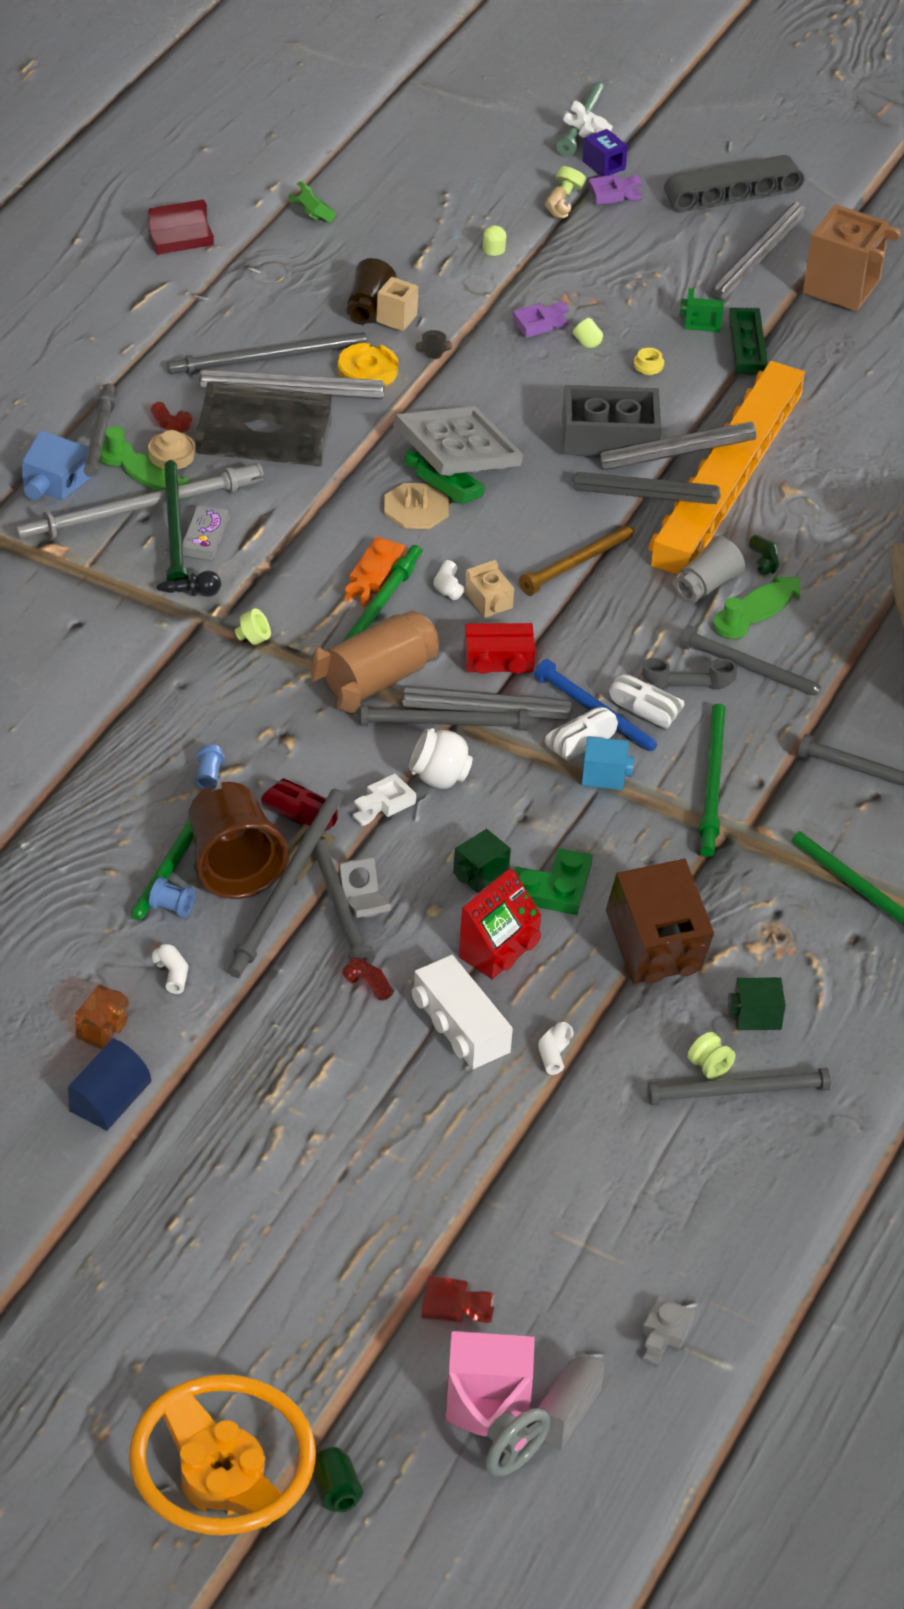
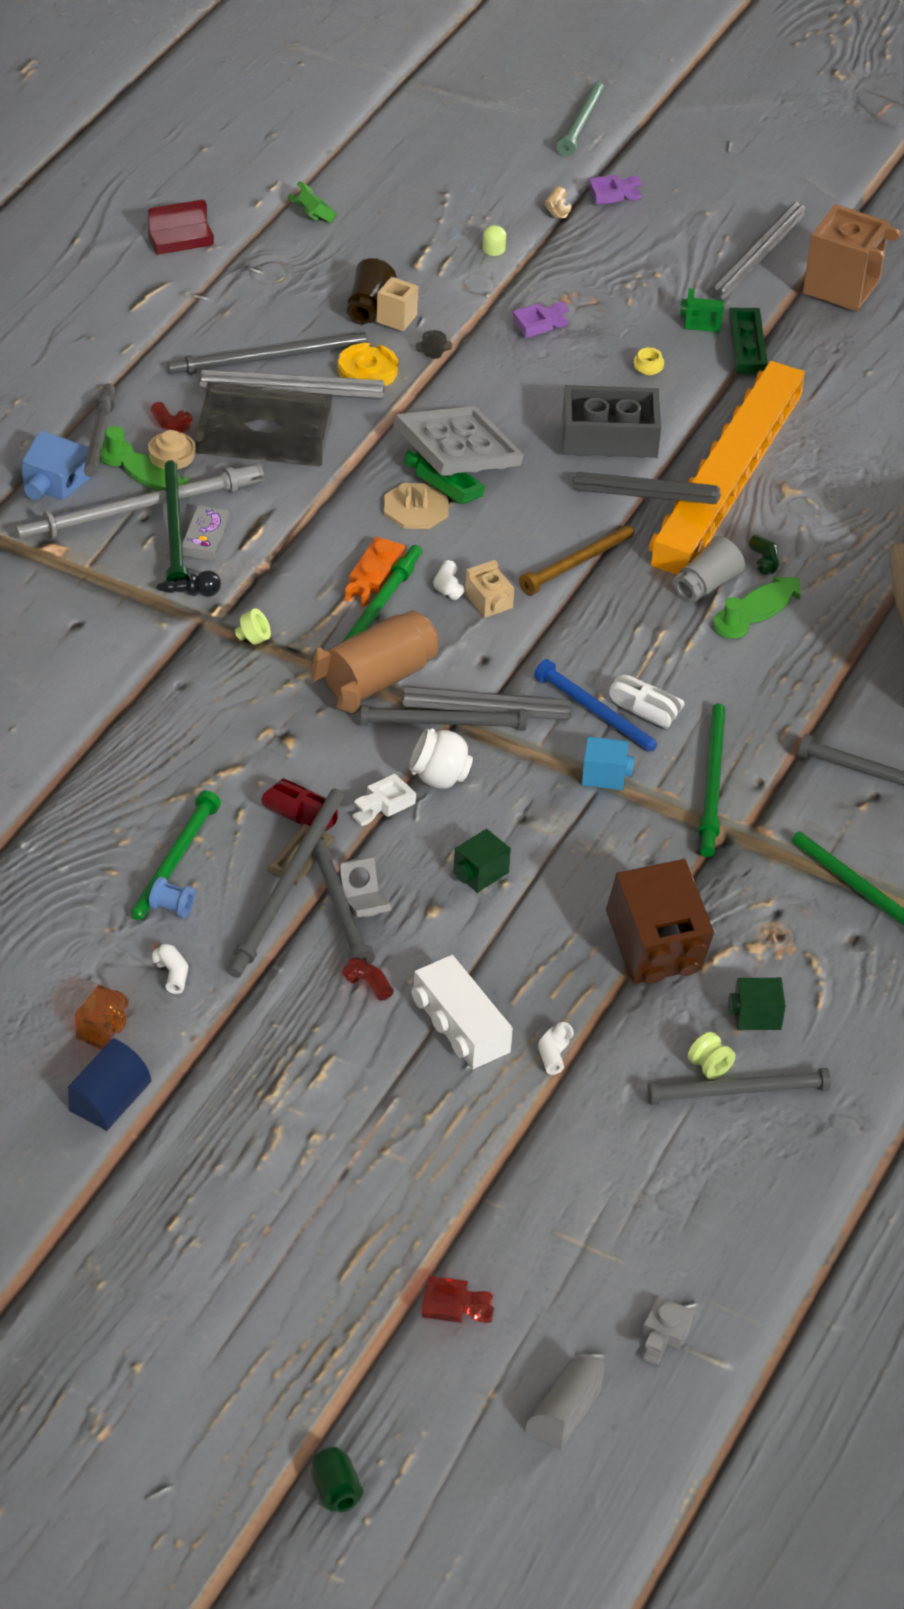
(210, 760): medium blue pin -> none
(213, 1447): light orange piece -> none
(235, 843): reddish brown piece -> none
(492, 1396): bright pink piece -> none
(499, 647): red brick -> none
(499, 926): red slope -> none
(563, 887): green plate -> none
(570, 179): yellowish green tile -> none
(572, 736): white arm -> none
(587, 123): white plate -> none
(588, 333): yellowish green piece -> none
(605, 153): dark purple brick -> none
(678, 445): flat silver axle -> none
(691, 638): dark grey bar -> none
(721, 674): dark grey bar -> none
(734, 183): dark grey beam -> none

